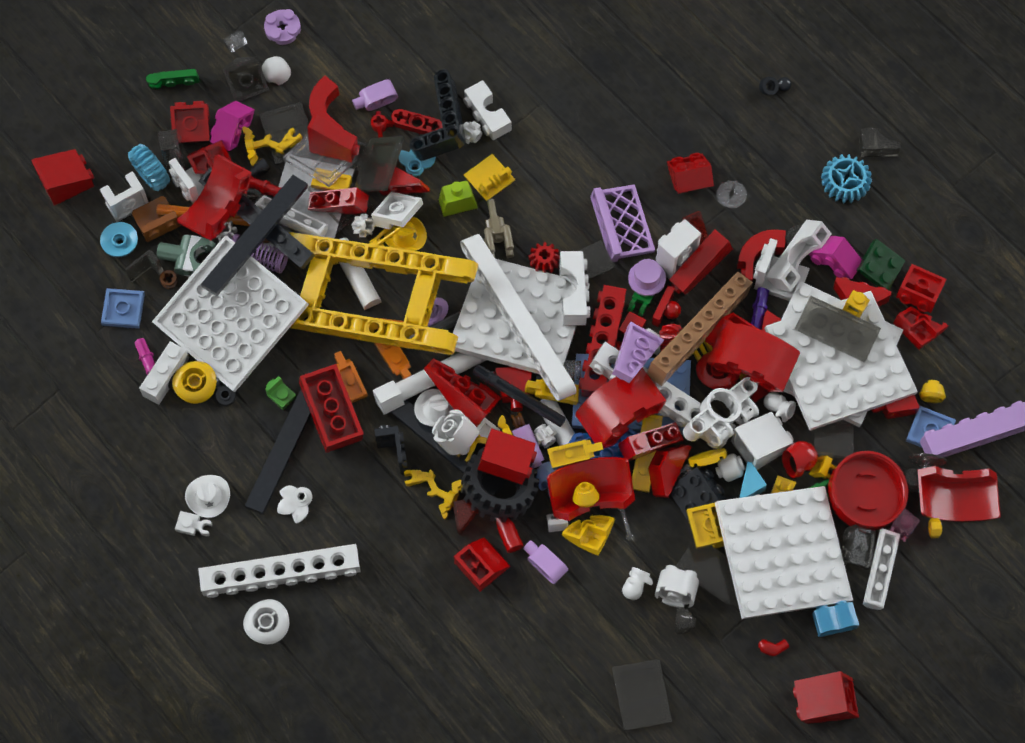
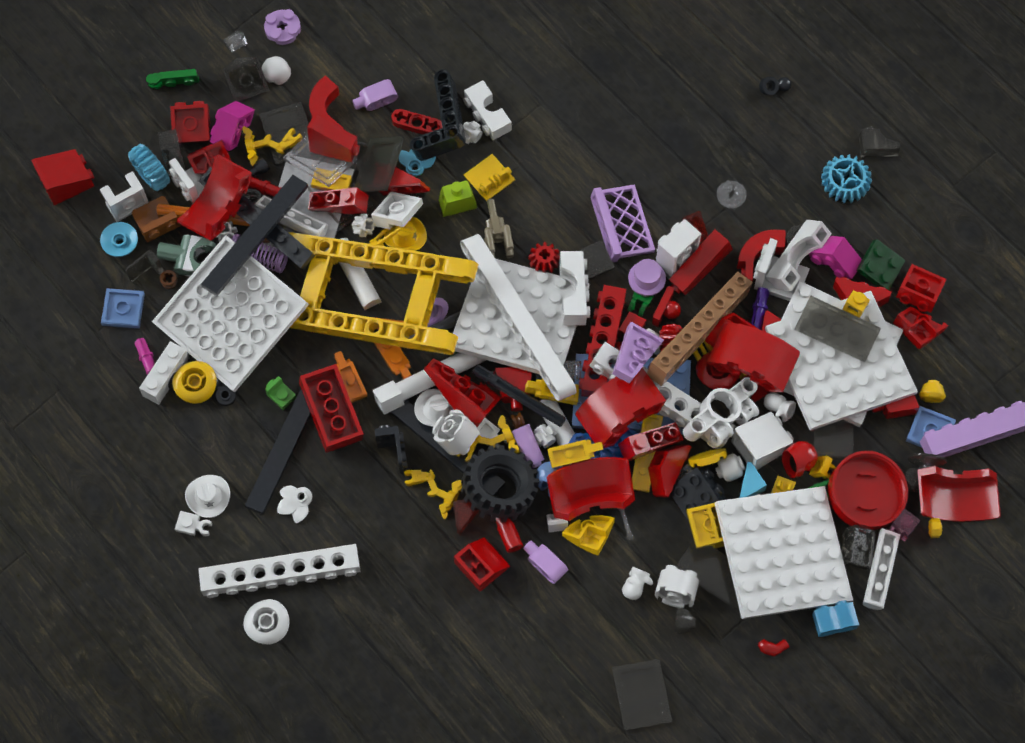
(380, 123): red piece -> none
(507, 456): red brick -> none
(585, 495): yellow cone -> none
(690, 173): red slope -> none
(825, 698): red slope -> none

